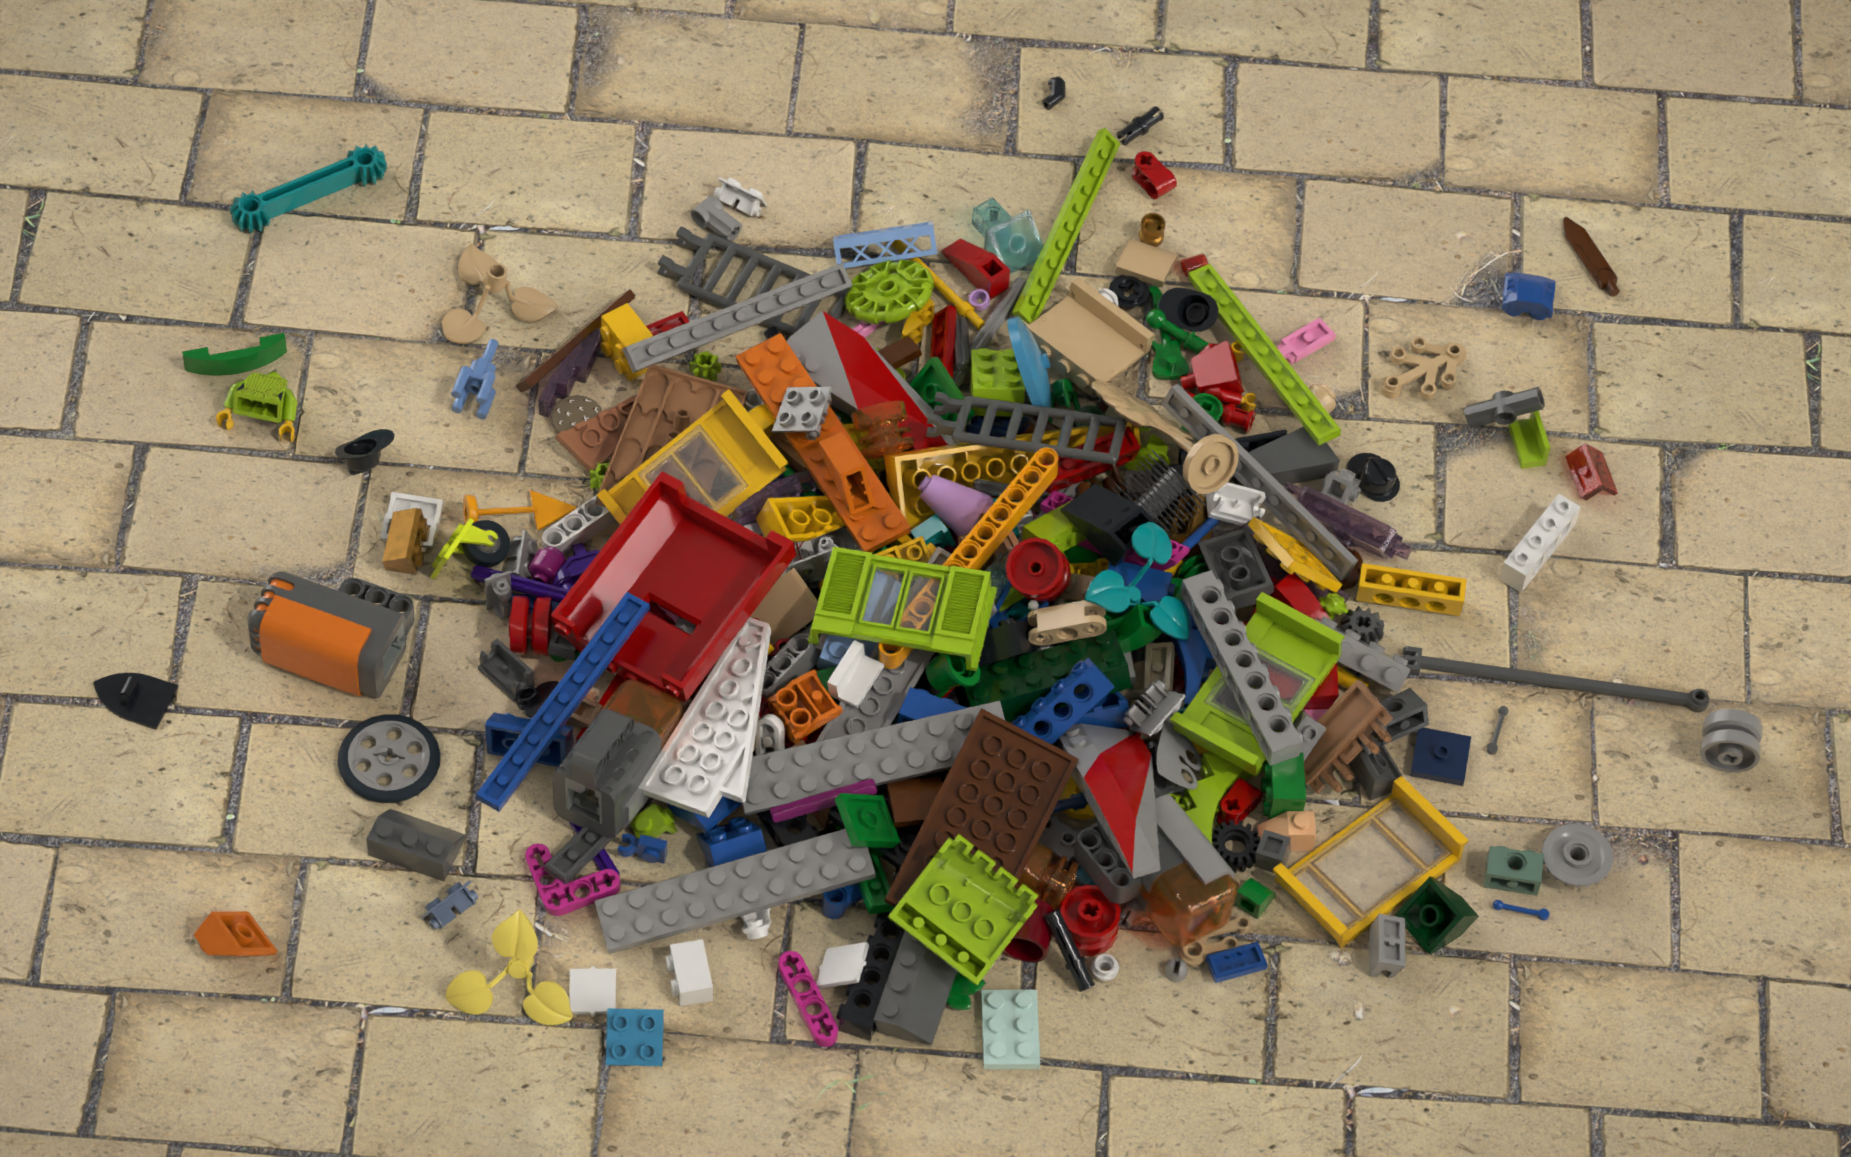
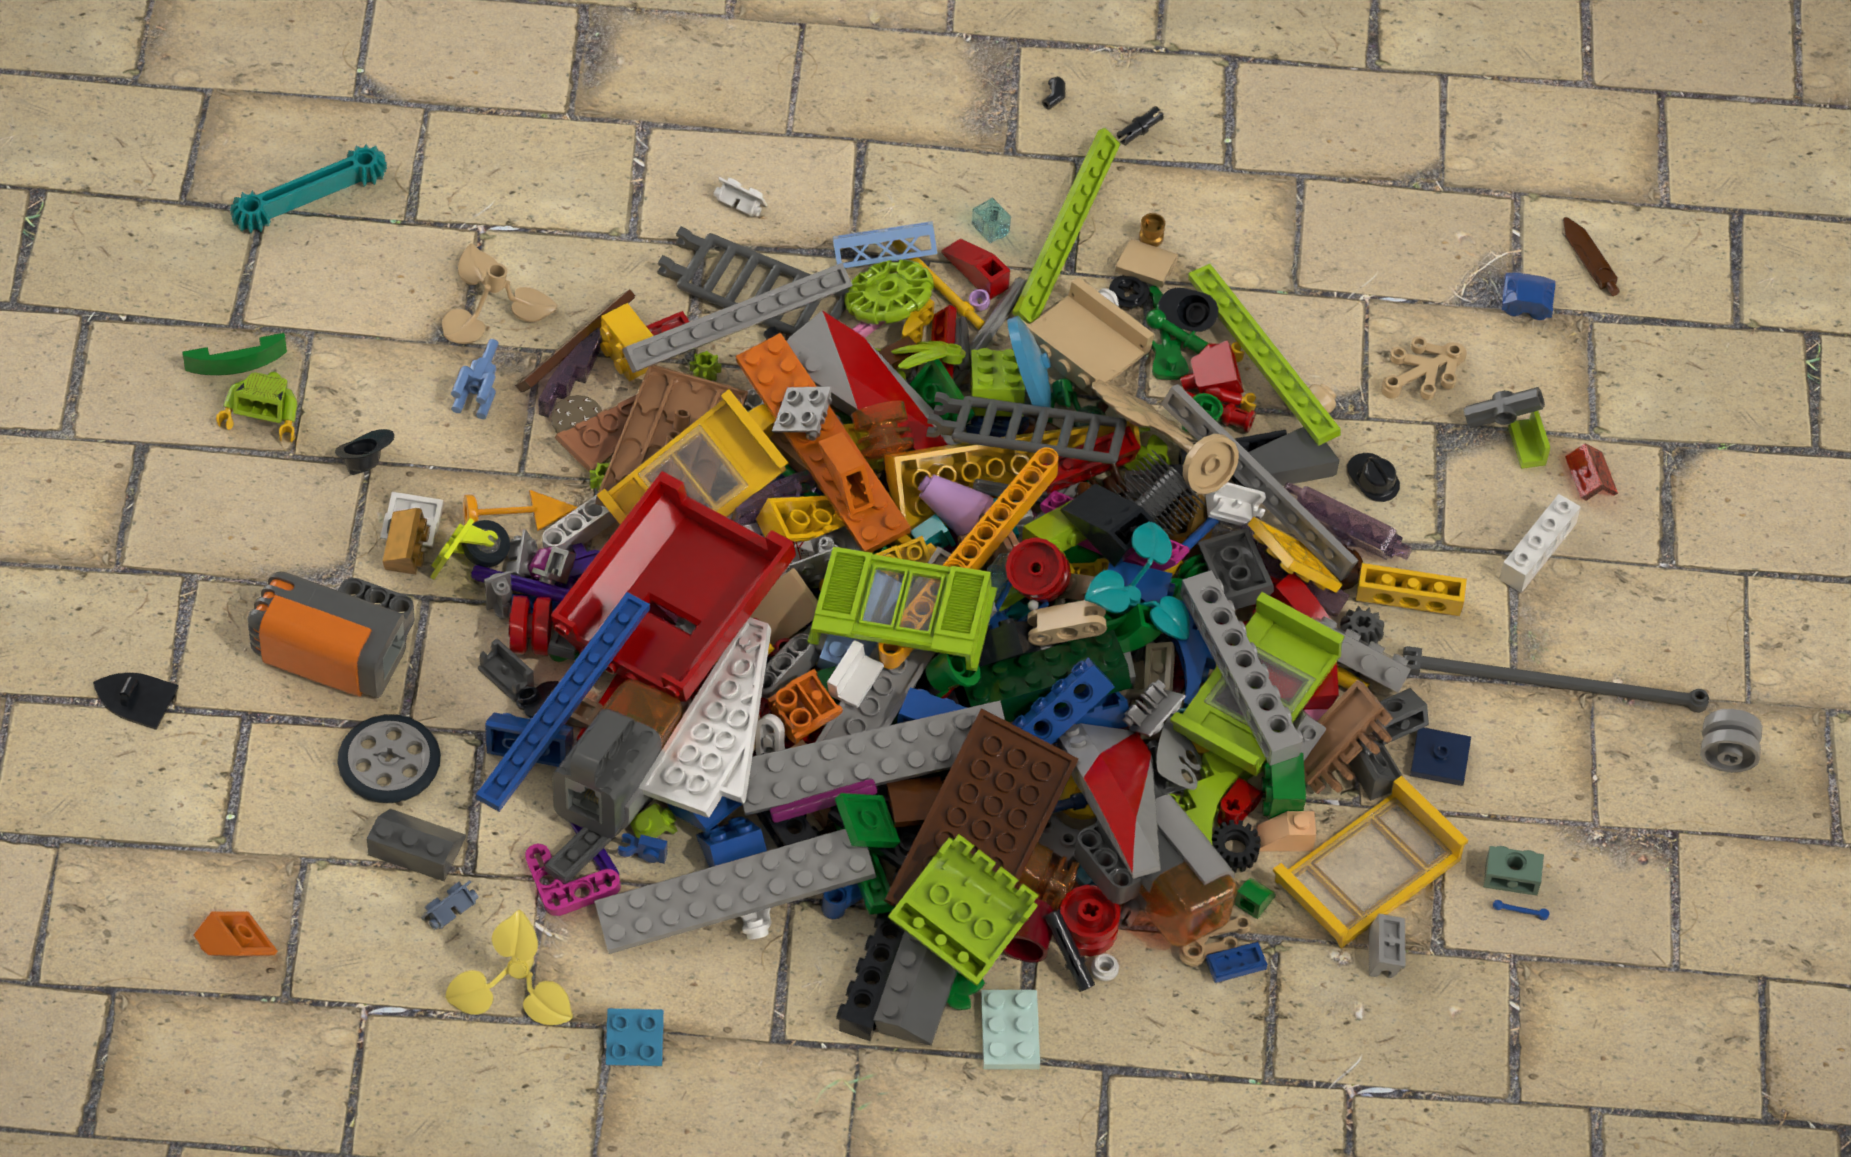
(557, 567): none -> flat silver bracket
(592, 990): white piece -> none
(691, 973): white brick -> none
(712, 215): light grey piece -> none
(811, 997): dark pink beam -> none
(842, 965): white piece -> none
(930, 351): none -> lime plant
(1014, 241): clear light blue slope -> none
(1152, 175): red piece -> none
(1174, 977): light grey hinge -> none
(1193, 263): clear red hinge -> none
(1272, 850): dark grey panel -> none
(1306, 341): bright pink hinge -> none
(1332, 488): light grey brick -> none
(1333, 604): lime plant -> none
(1436, 915): dark green slope -> none
(1492, 747): dark grey hinge -> none
(1581, 843): light grey gear -> none

